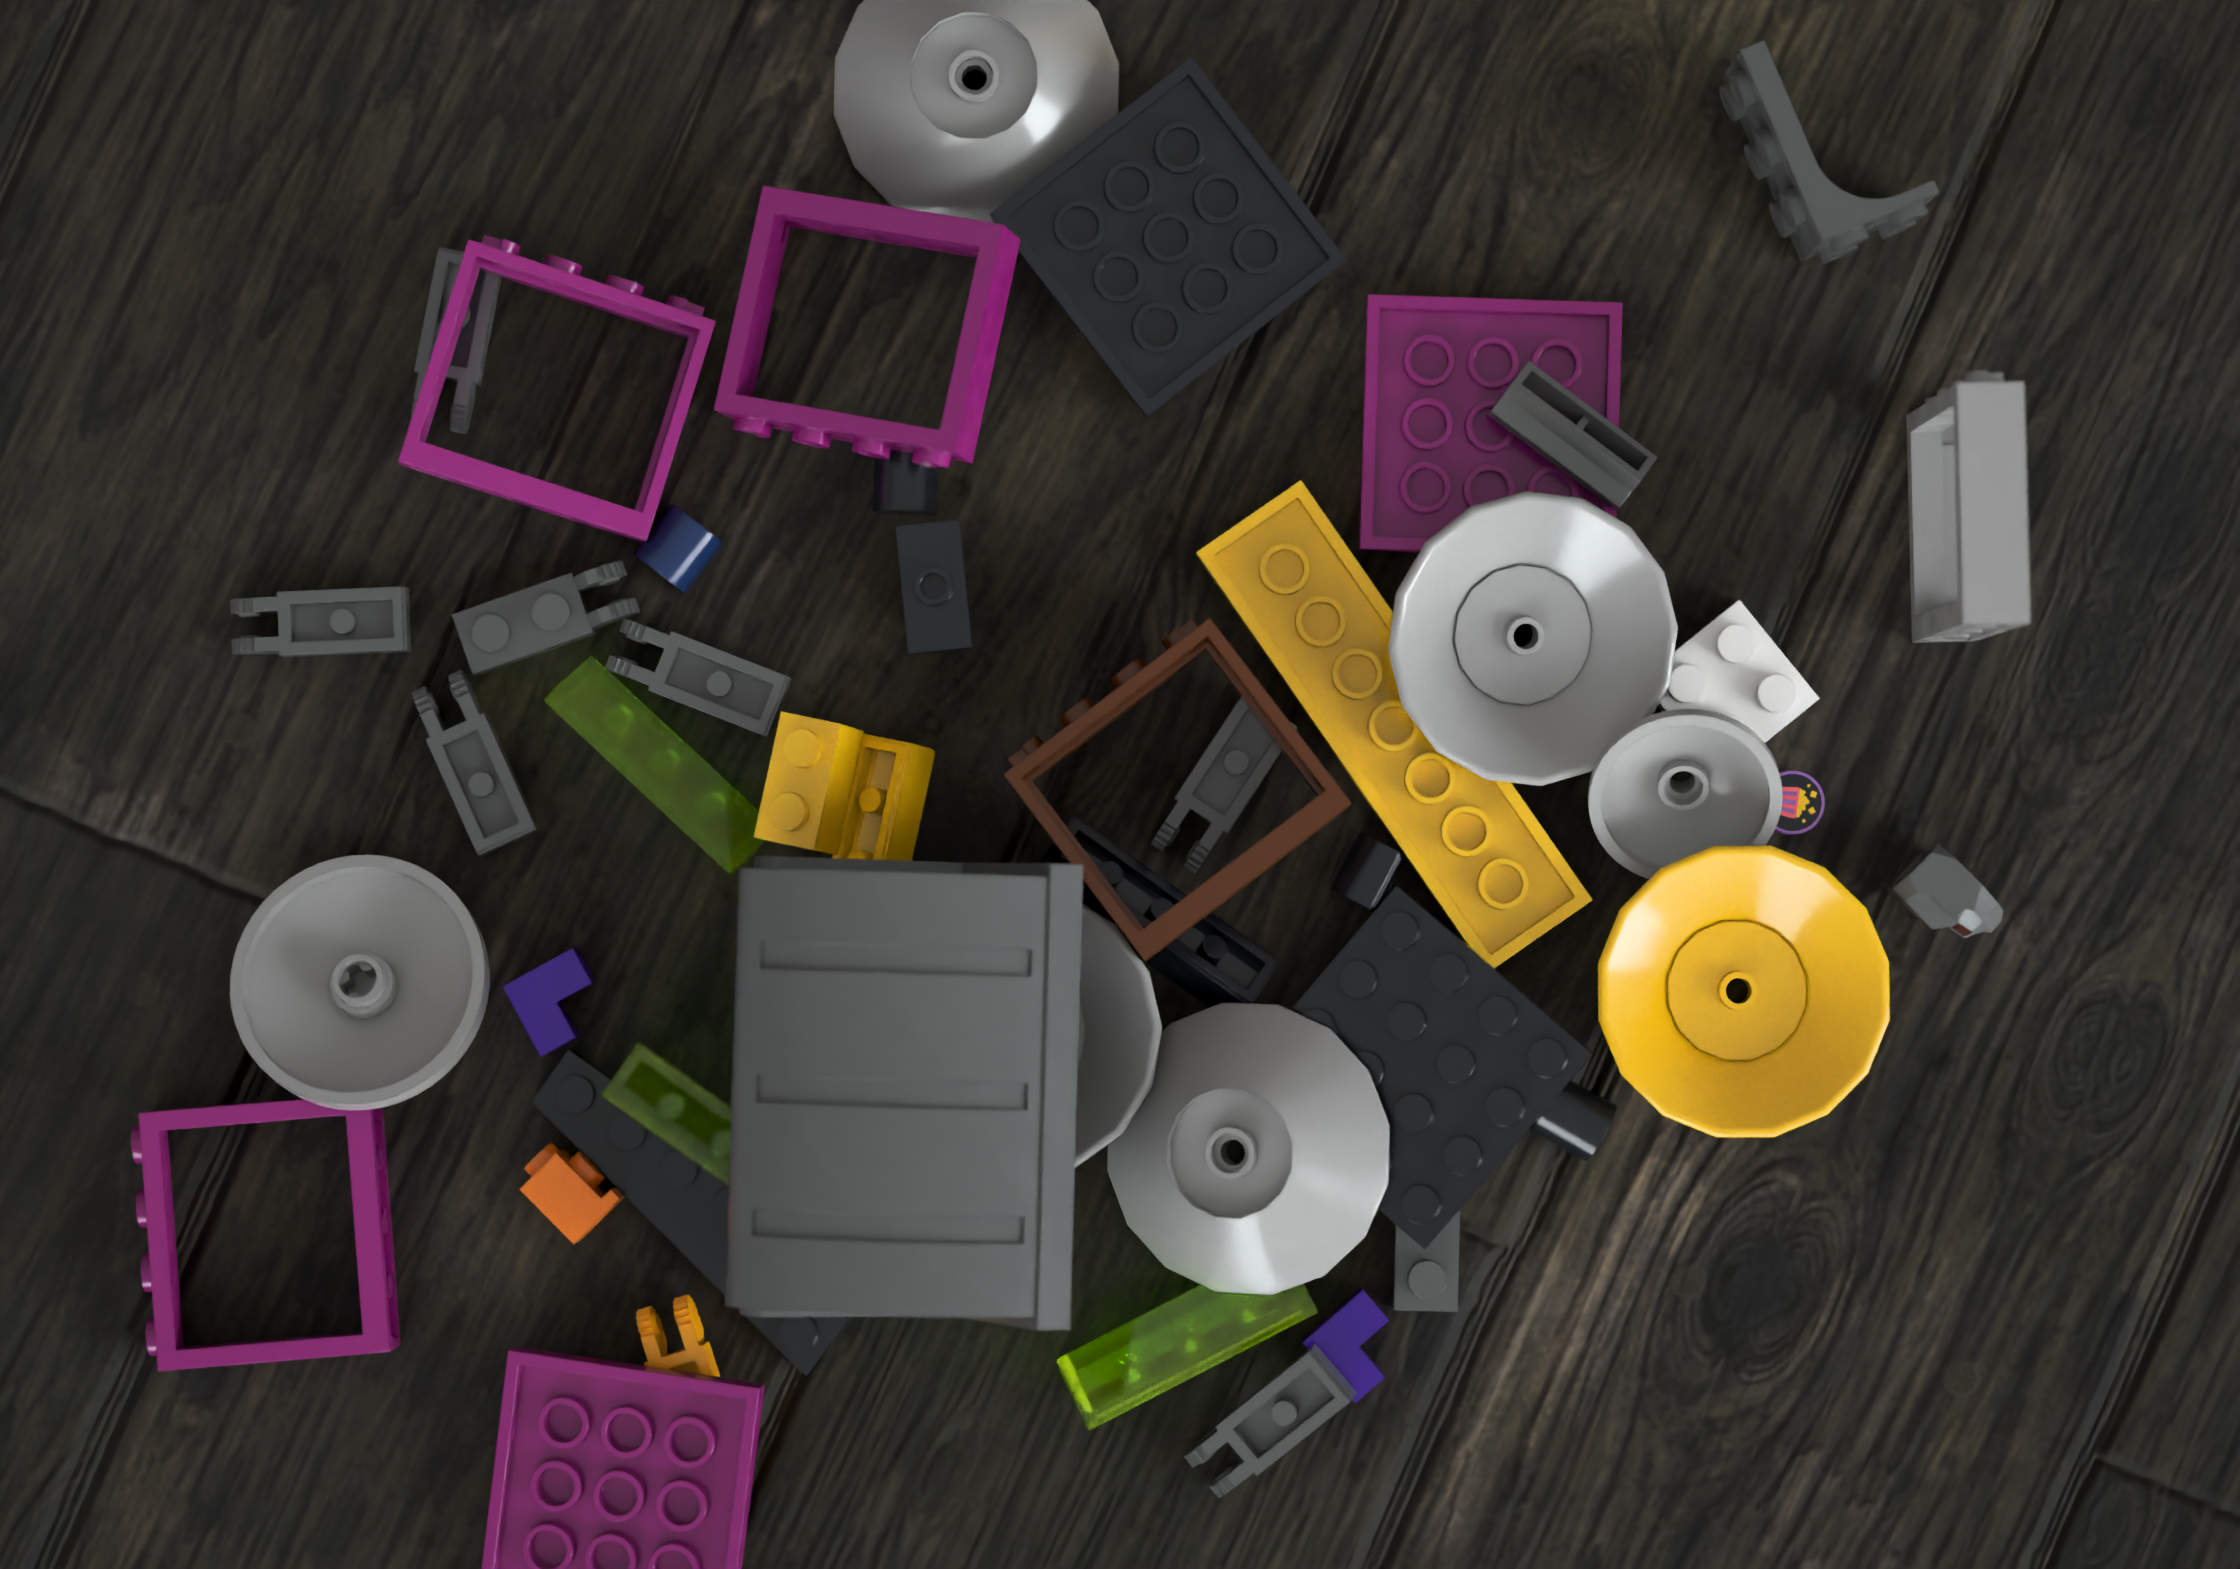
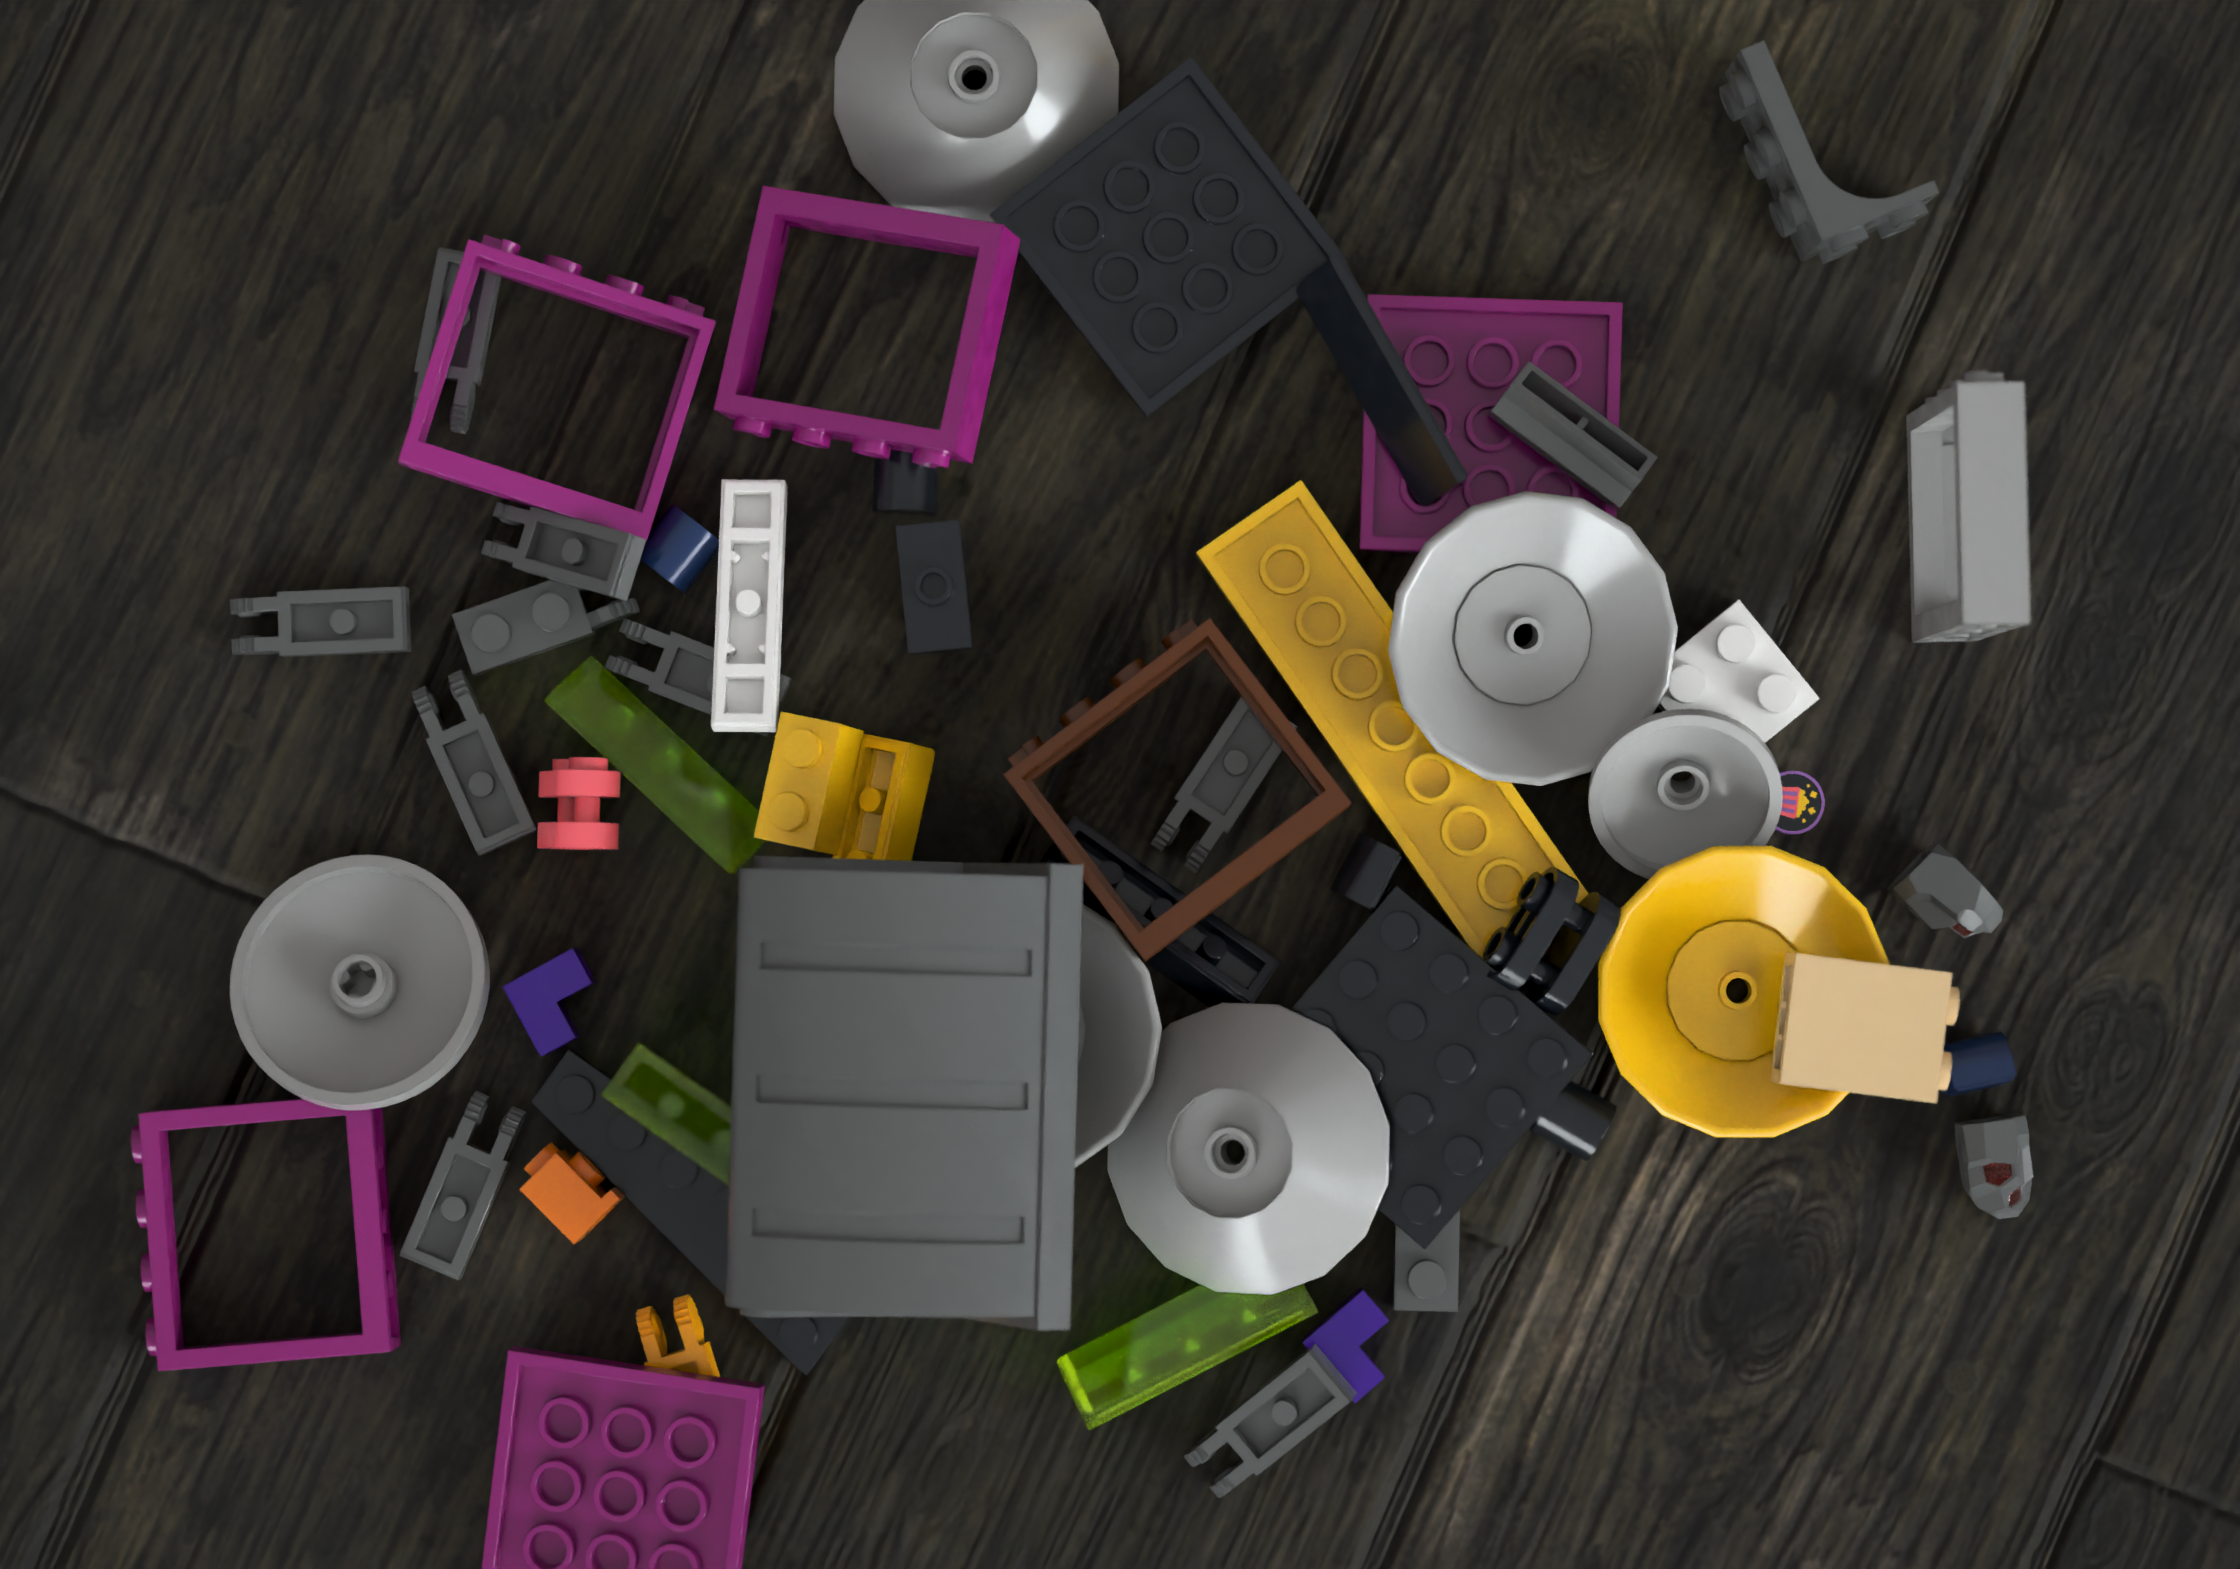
(461, 1192): none -> dark grey hinge
(569, 550): none -> dark grey hinge
(579, 787): none -> coral brick
(749, 606): none -> white plate
(1381, 381): none -> black slope
(1518, 949): none -> black brick
(1864, 1027): none -> tan brick
(1979, 1063): none -> dark blue brick
(1996, 1163): none -> dark grey rock

